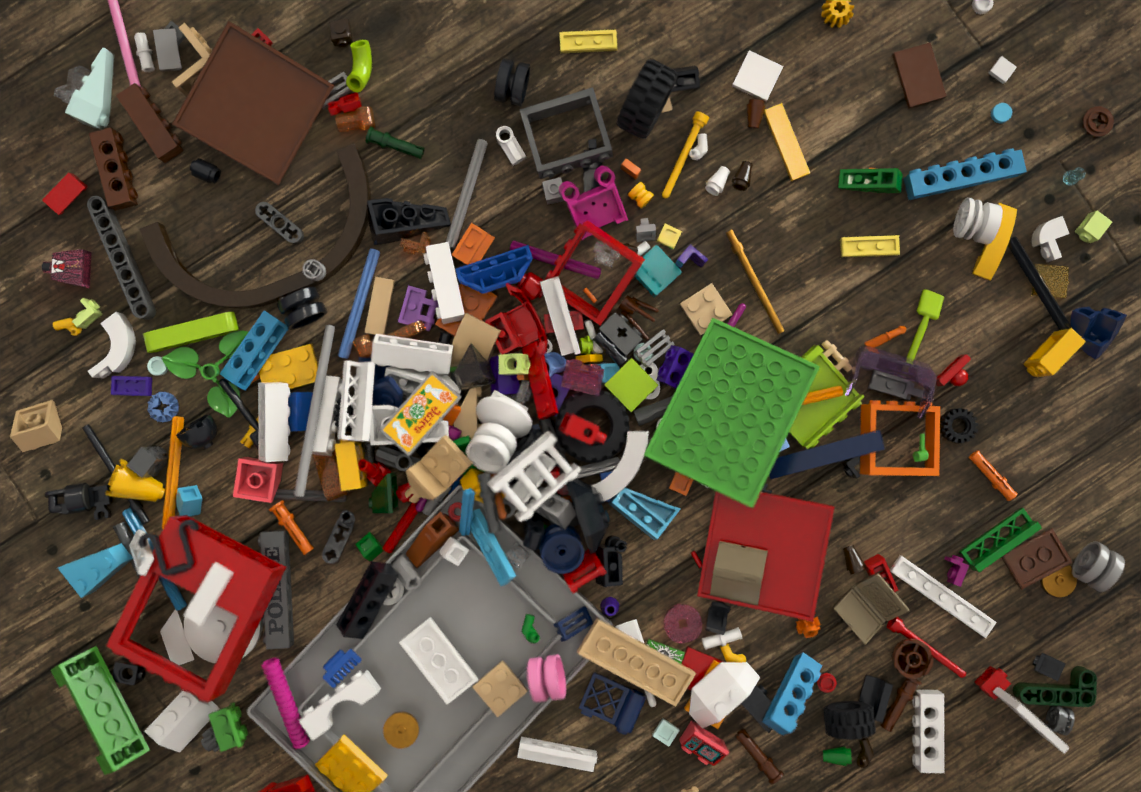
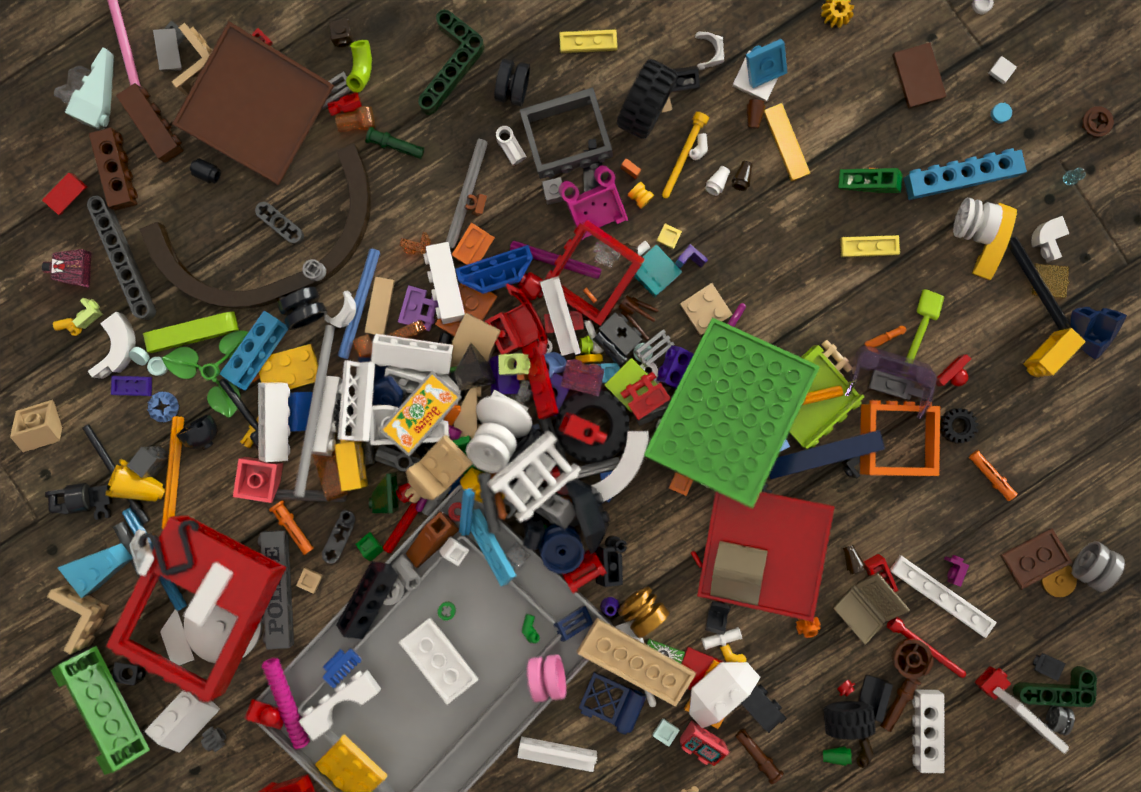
(91, 619): none -> tan bracket
(139, 356): none -> light aqua tile
(144, 52): white axle -> none
(189, 501): medium azure panel -> none
(228, 727): bright green bracket -> none
(264, 714): none -> red tile
(309, 580): none -> tan plate
(346, 314): none -> white helmet
(374, 471): red pin -> none
(397, 220): black wedge -> none
(401, 730): pearl gold piece -> none
(452, 612): none -> green bush
(453, 63): none -> dark green beam
(478, 204): none -> dark orange tile
(500, 688): tan plate -> none
(644, 512): medium azure wedge -> none
(645, 231): light grey tile -> none
(645, 615): none -> pearl gold wheel
(649, 400): none -> red plate
(681, 612): clear pink plate -> none
(717, 41): none -> white helmet
(738, 248): pearl gold bar -> none
(766, 63): none -> dark azure tile
(775, 716): dark azure brick -> none
(826, 682): red plate -> none
(846, 688): none -> red plate
(922, 454): bright green hand -> none
(1005, 545): green fence -> none
(1093, 227): yellowish green brick -> none

